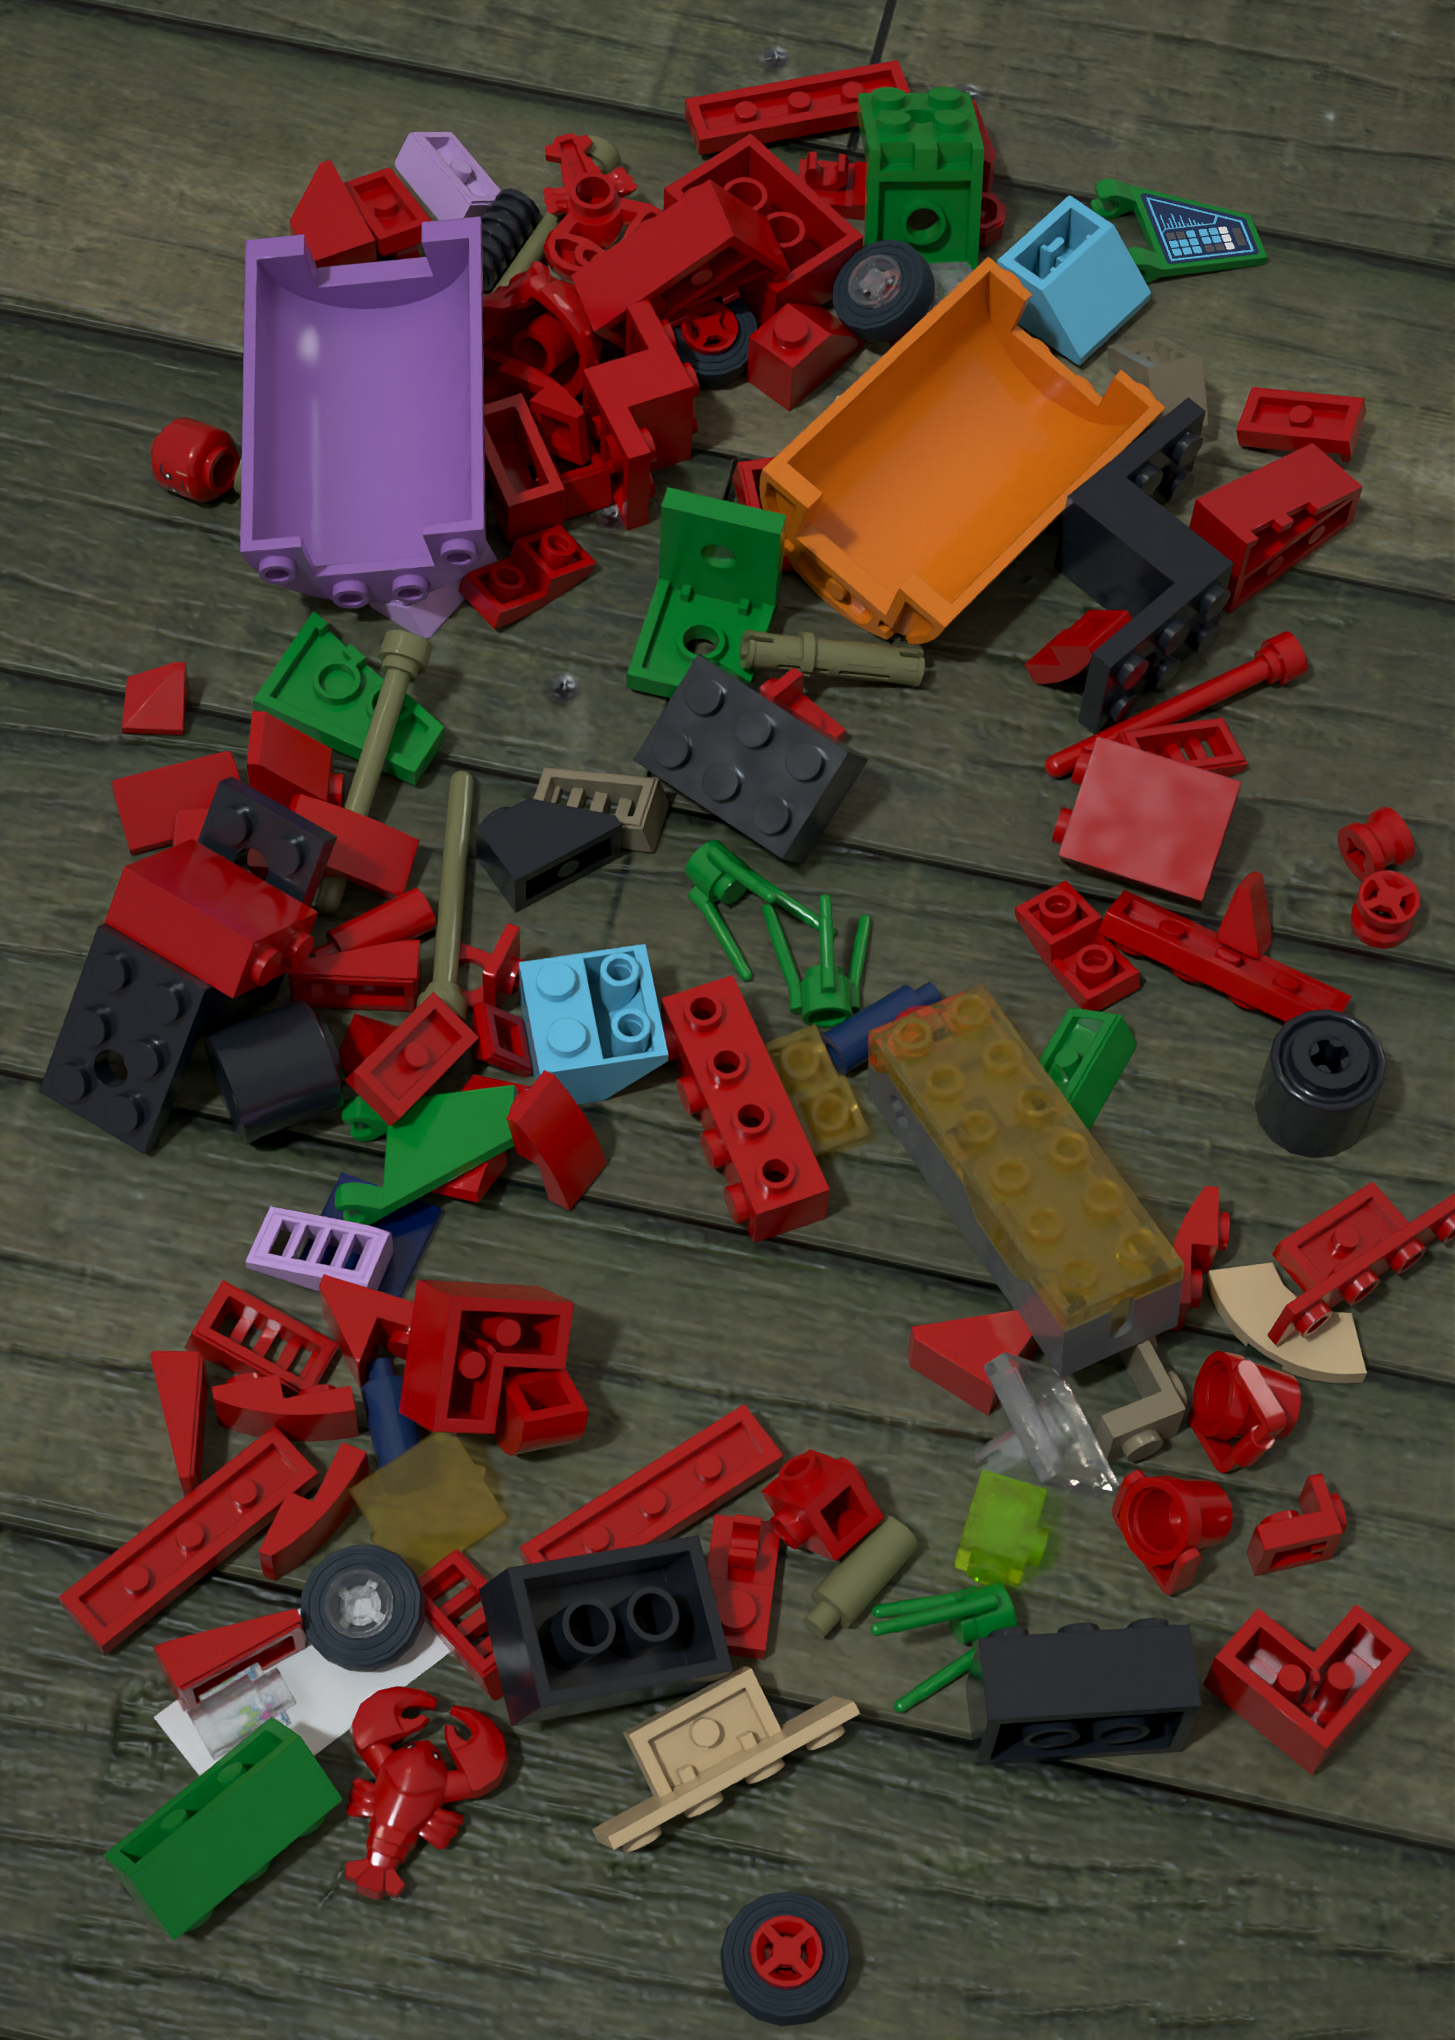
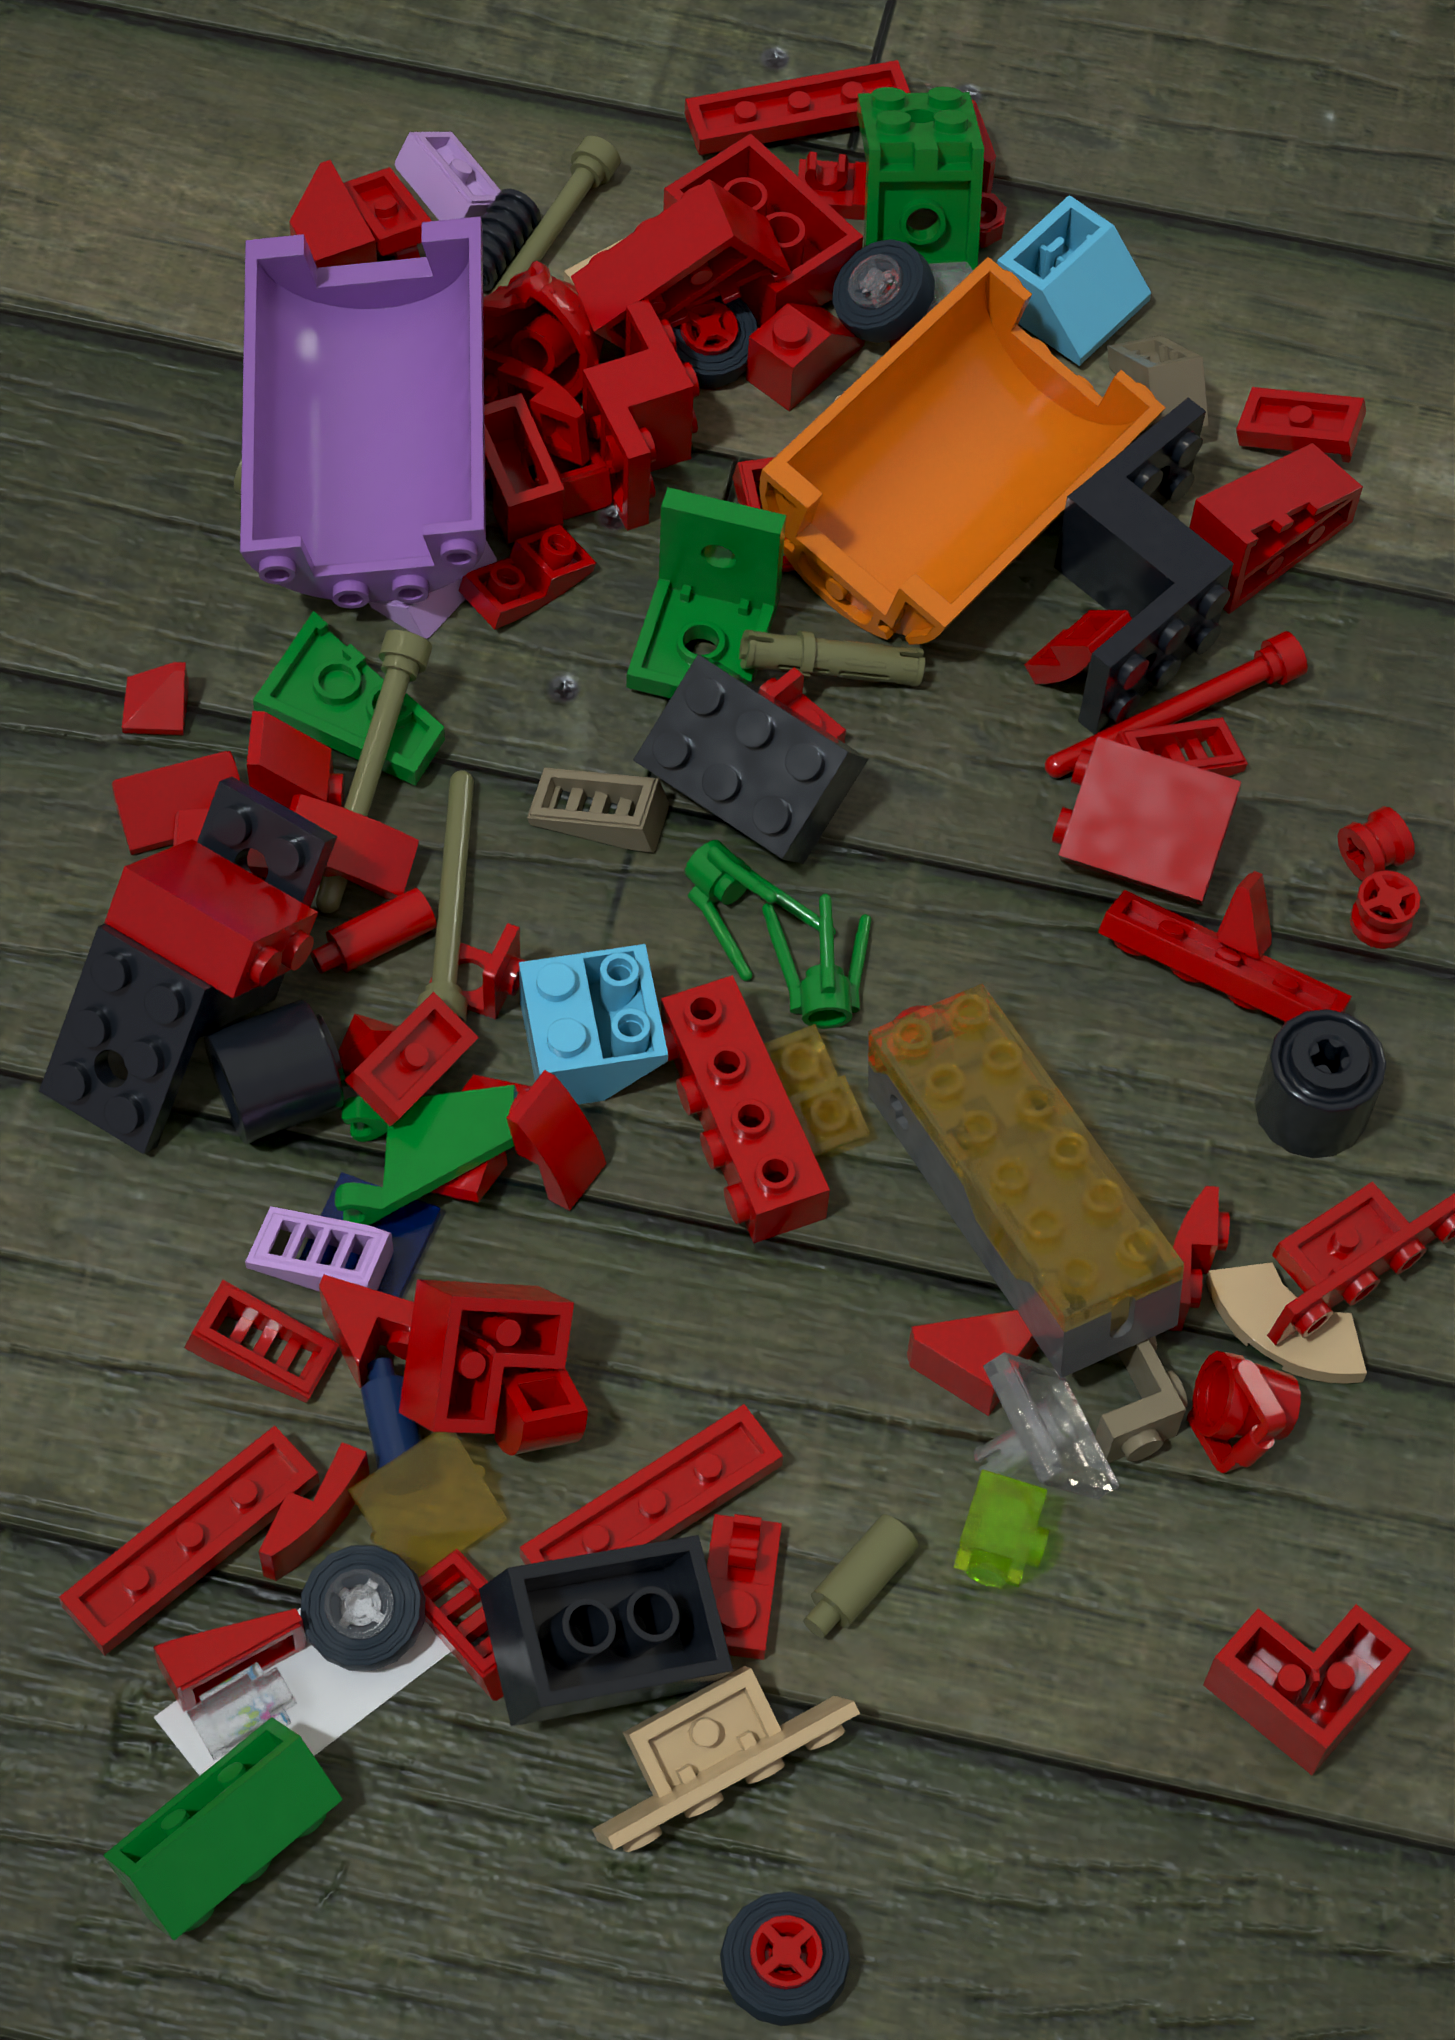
(184, 1397): red slope -> none
(194, 459): red head -> none
(256, 1403): red slope -> none
(361, 978): red slope -> none
(414, 1781): red animal -> none
(500, 1040): red slope -> none
(544, 848): black slope -> none
(591, 204): red animal -> none
(821, 1504): red brick -> none
(849, 1040): dark blue cylinder -> none
(971, 1616): green plant -> none
(1068, 941): red slope -> none
(1082, 1692): black brick -> none
(1088, 1058): green slope -> none
(1170, 1523): red piece -> none
(1181, 232): flag -> none
(1297, 1540): red bracket -> none

